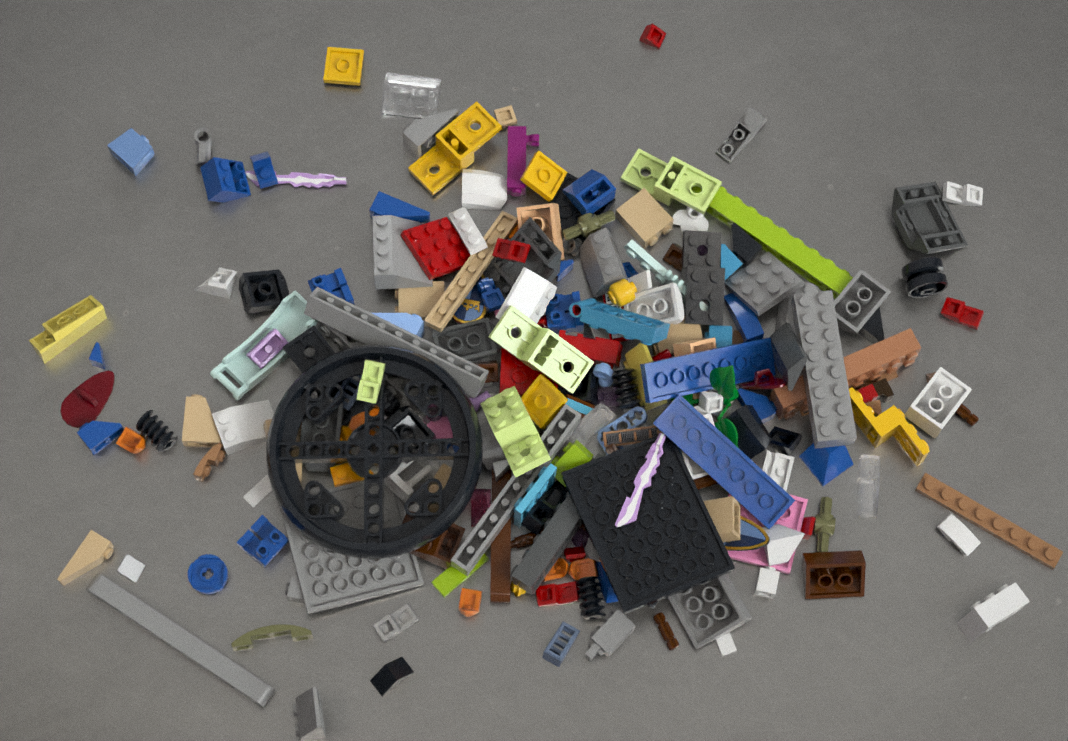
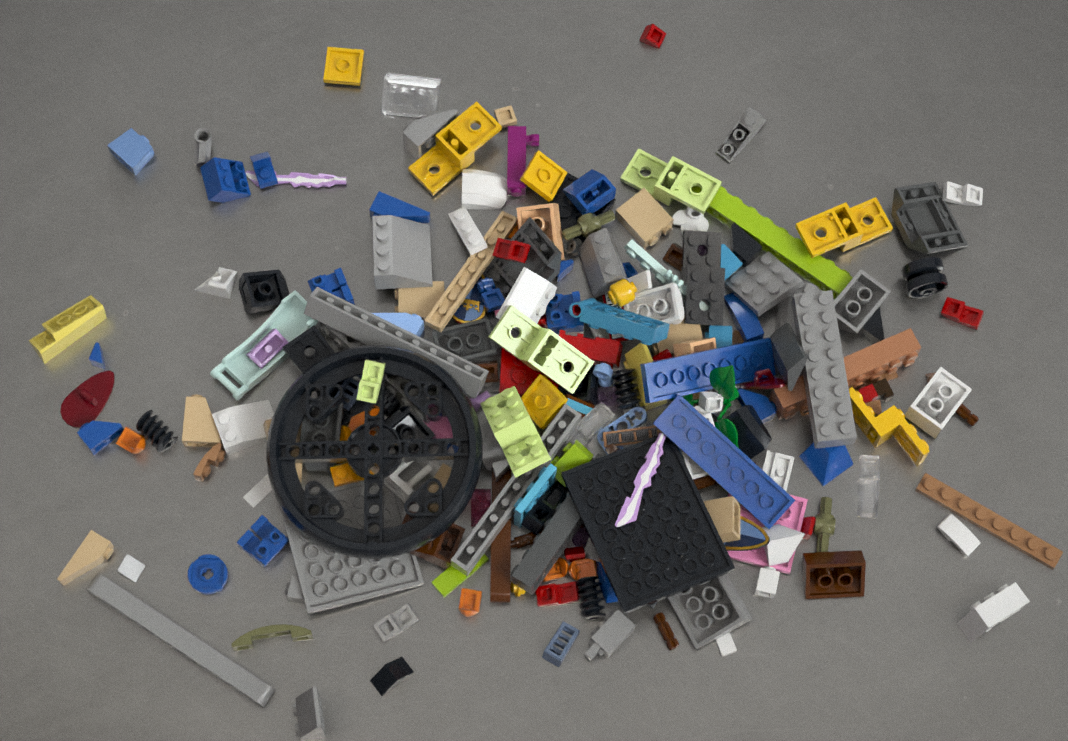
(436, 247): red plate -> none
(784, 440): black slope -> none
(843, 227): none -> yellow bracket

